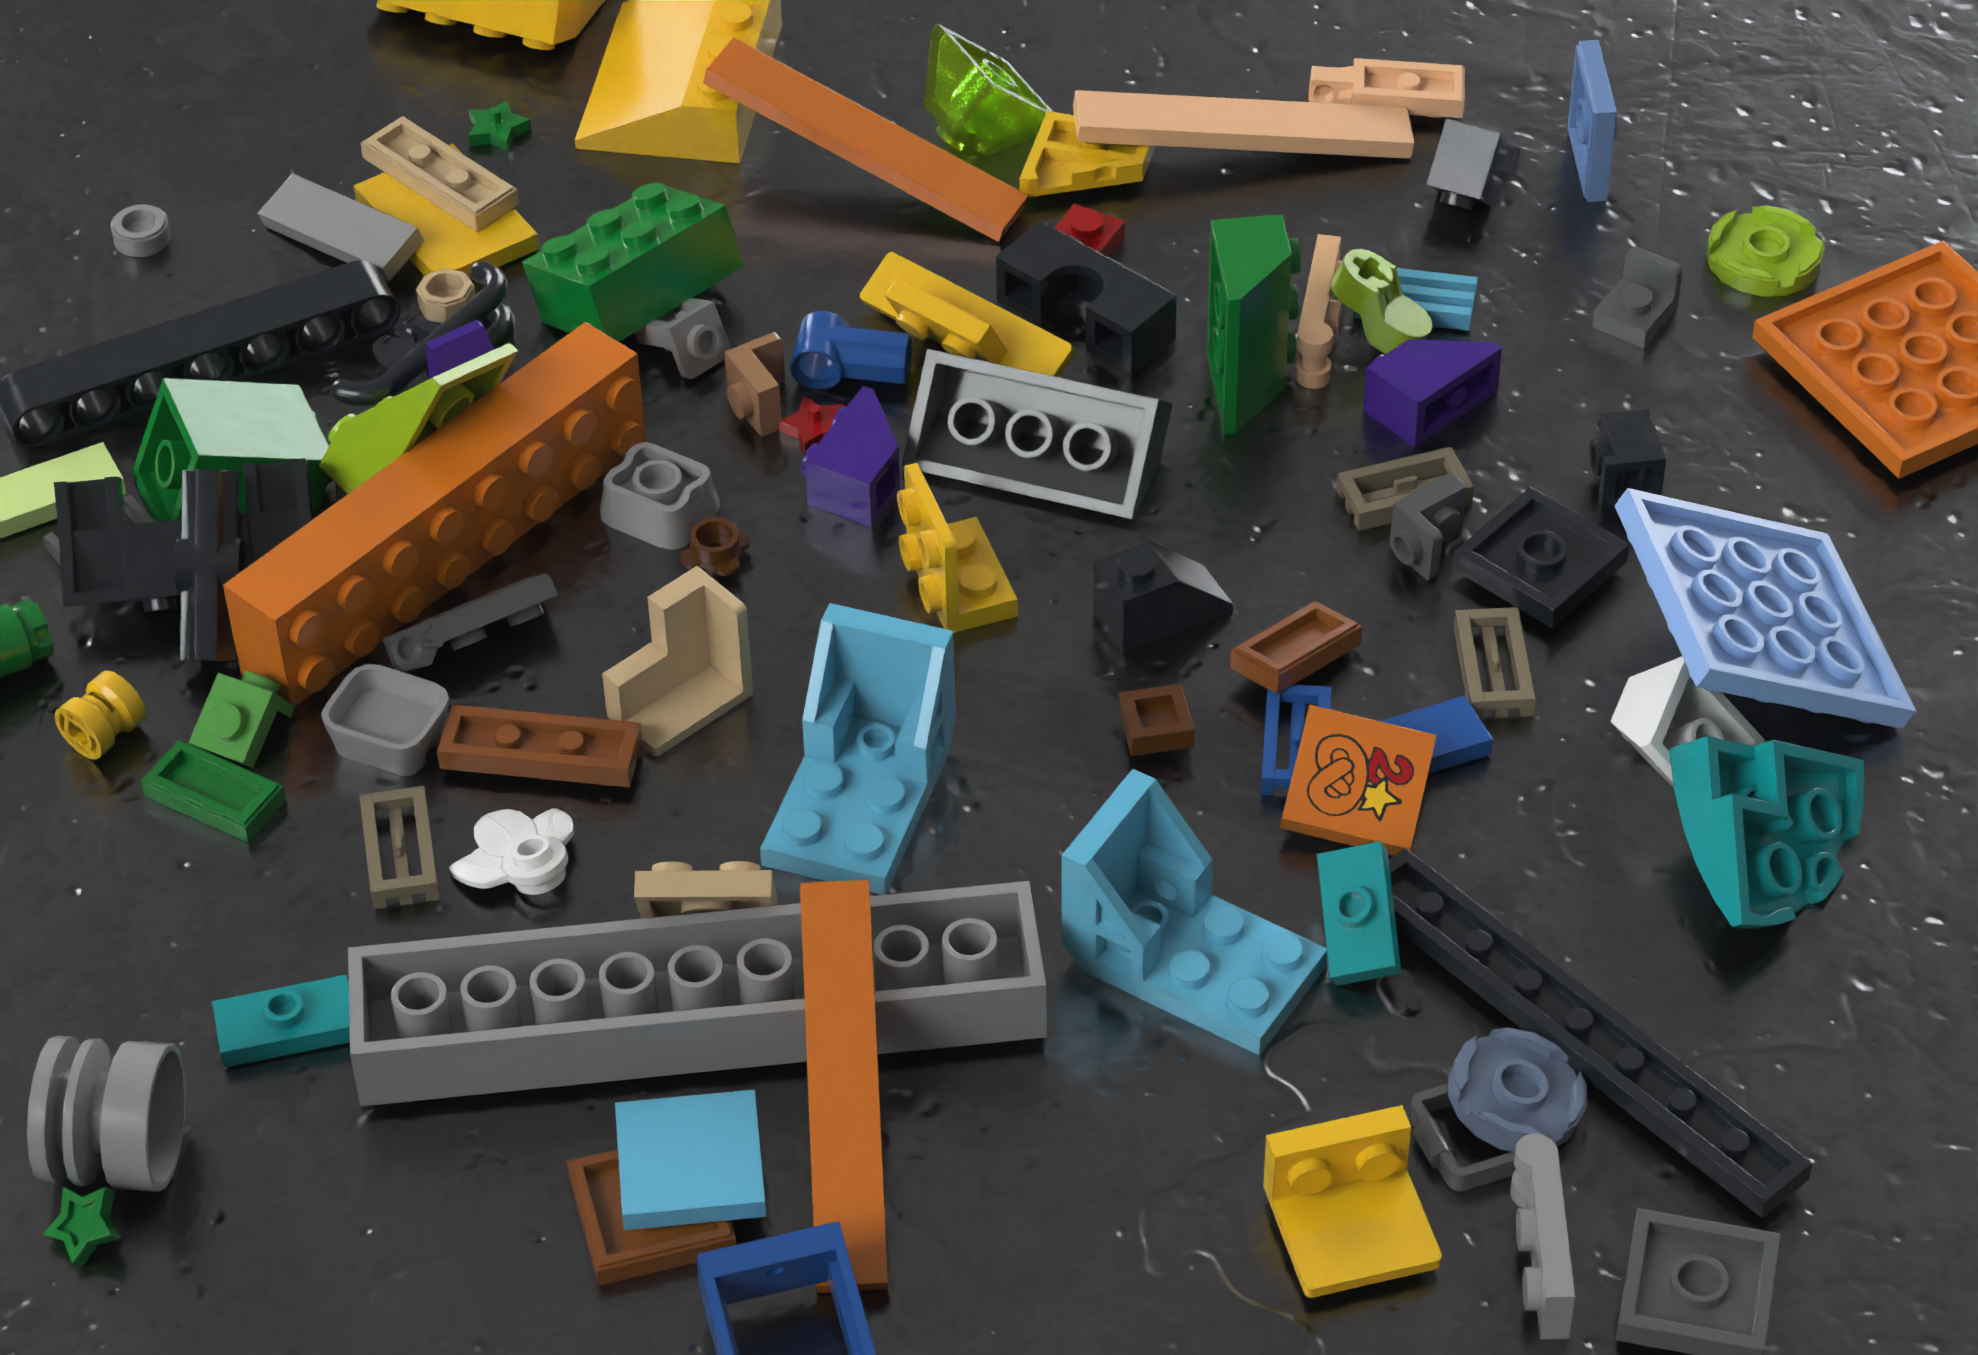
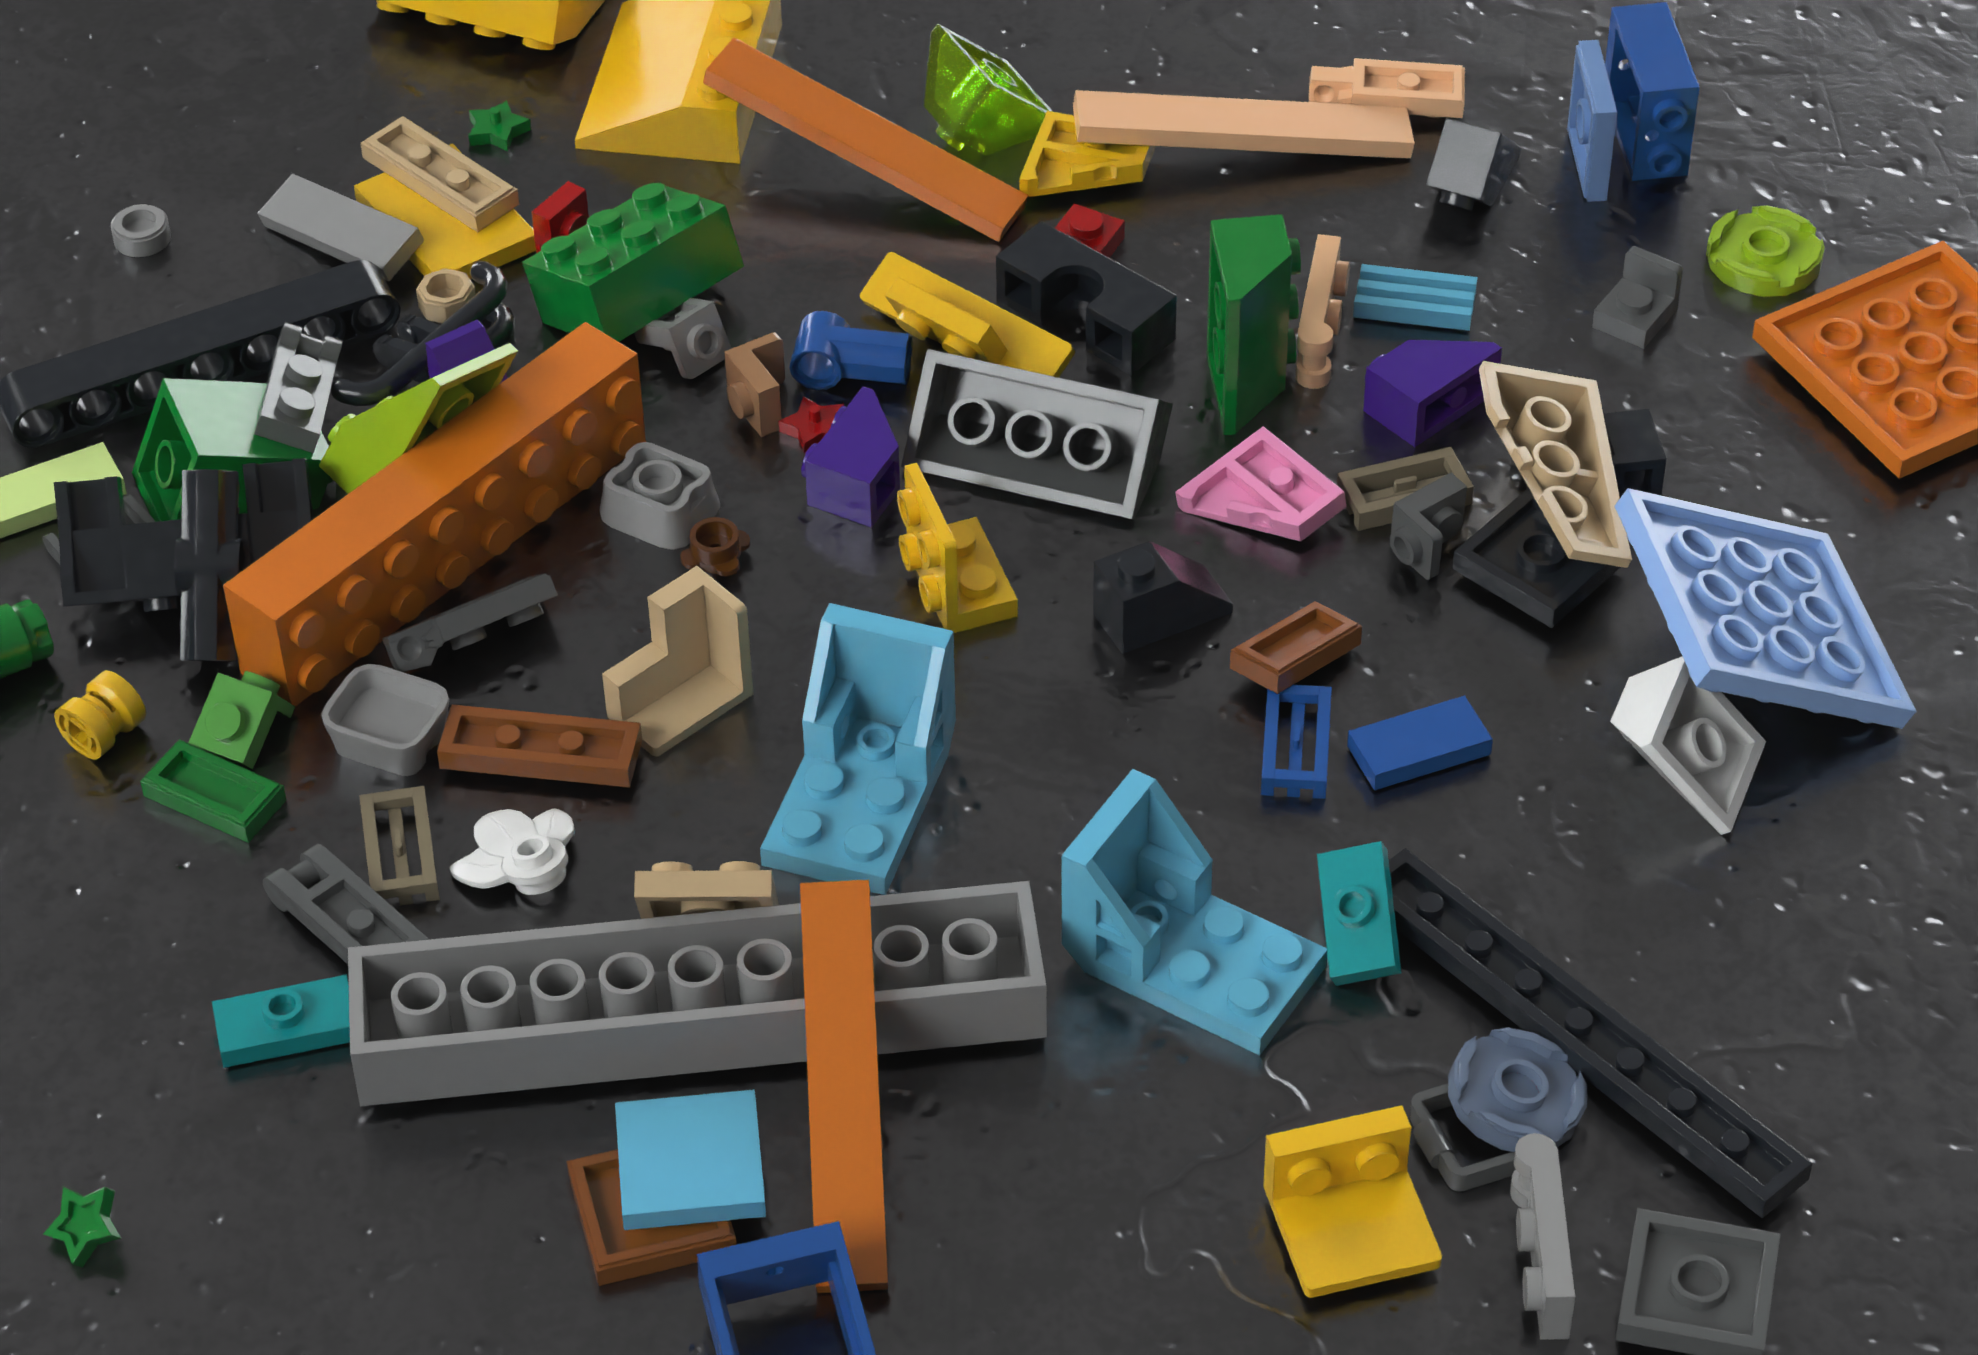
(106, 1113): light grey wheel -> none
(298, 388): none -> dark grey plate
(340, 905): none -> dark grey plate
(560, 214): none -> red plate
(1156, 719): reddish brown plate -> none
(1263, 489): none -> bright pink wing
(1358, 780): orange tile -> none
(1374, 291): lime piece -> none
(1498, 698): dark tan tile -> none
(1563, 453): none -> tan wedge
(1652, 91): none -> blue window
(1766, 823): teal brick -> none

